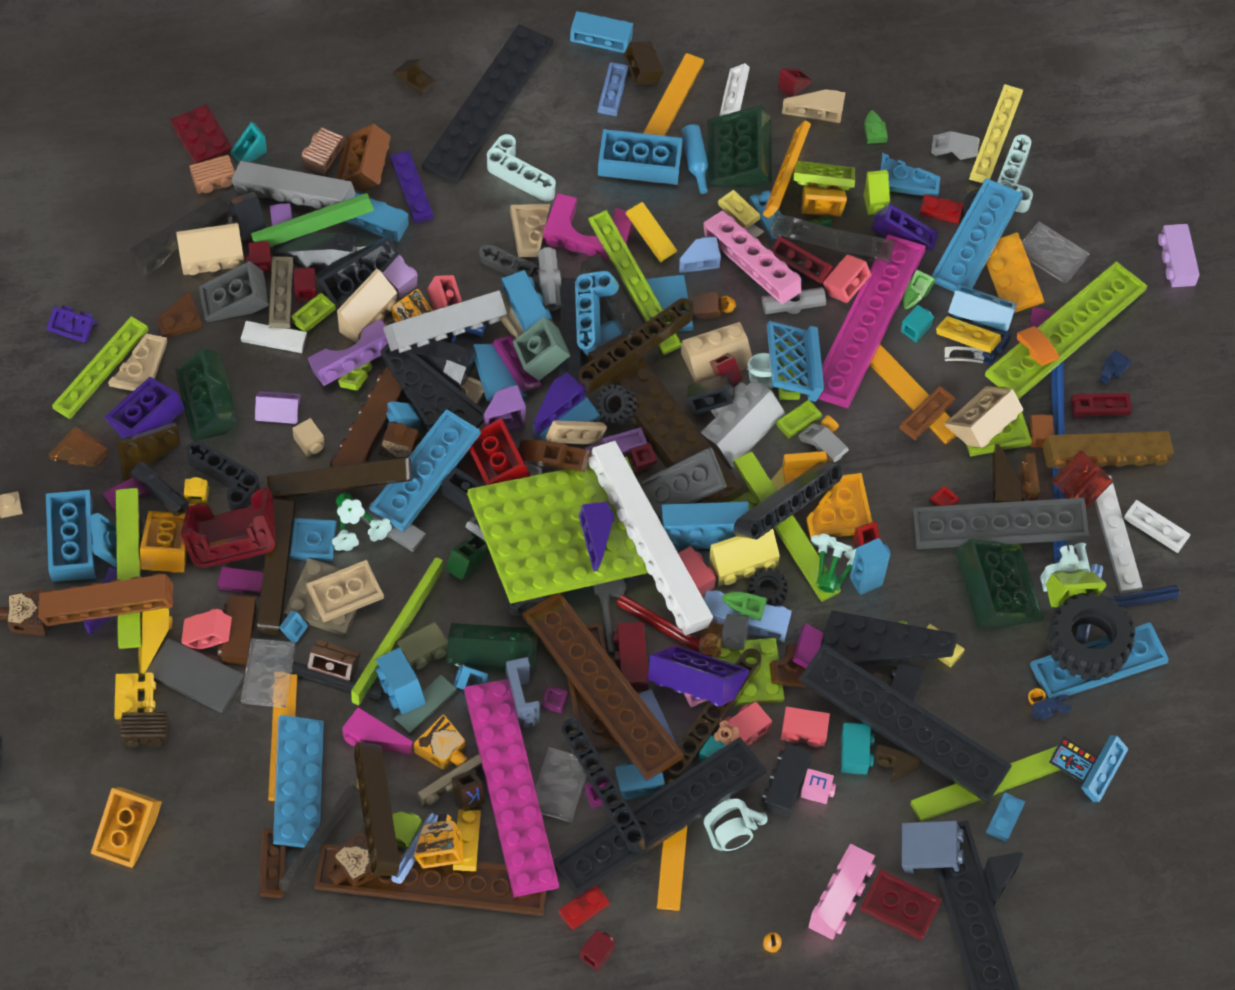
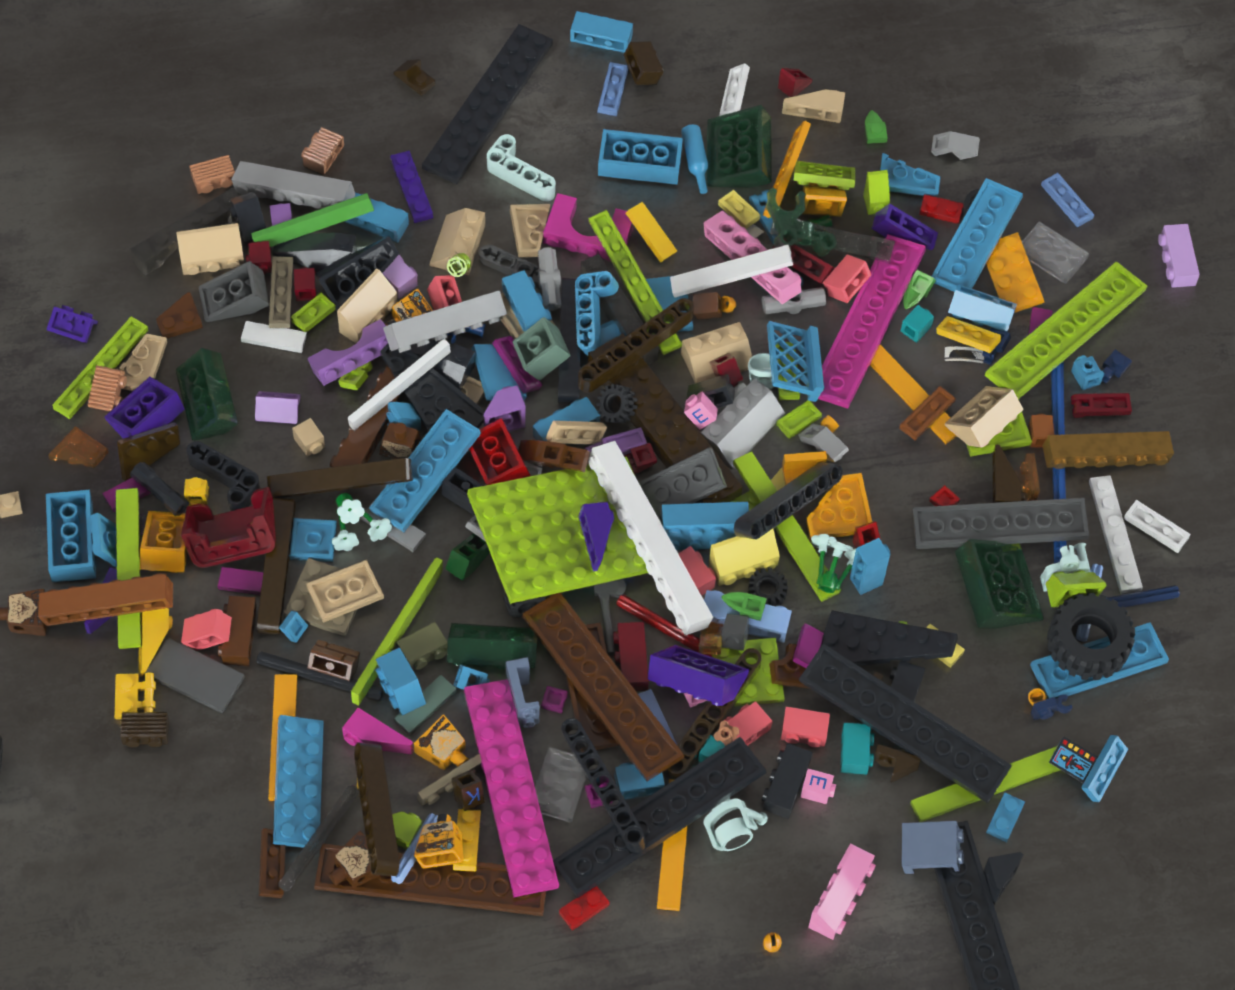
(106, 388): none -> nougat brick
(125, 826): light orange slope -> none
(201, 134): dark red plate -> none
(250, 145): teal slope -> none
(268, 673): clear plate -> none
(364, 157): dark orange slope -> none
(399, 384): none -> white tile
(459, 234): none -> tan slope
(461, 261): none -> lime wheel
(560, 399): dark purple slope -> none
(597, 949): dark red brick -> none
(674, 95): light orange tile -> none
(700, 410): none -> bright pink brick
(701, 255): light blue slope -> none
(731, 271): none -> white tile
(797, 232): none -> clear green piece
(900, 904): dark red plate -> none
(996, 134): light yellow plate -> none
(1013, 168): light aqua beam -> none
(1039, 346): orange slope -> none
(1067, 199): none -> medium blue tile
(1082, 479): clear red slope -> none
(1087, 372): none -> dark azure brick

